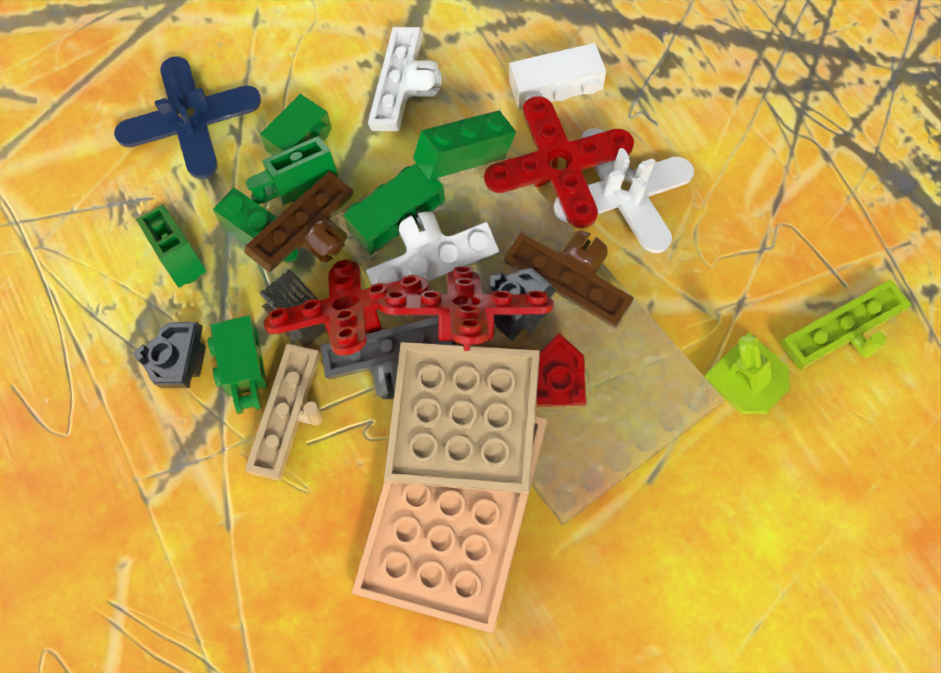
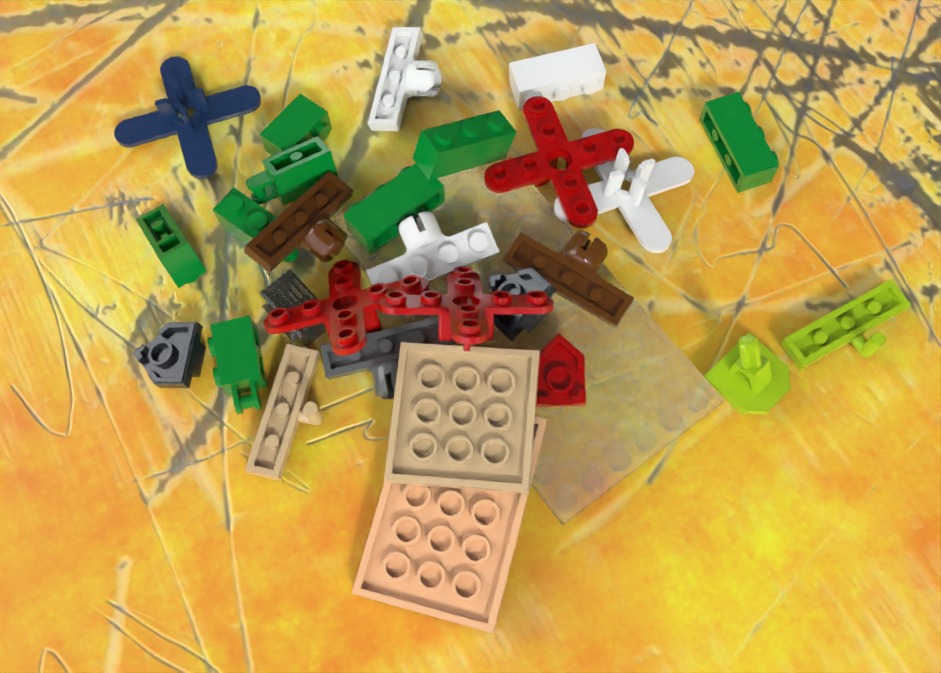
(739, 142): none -> green brick

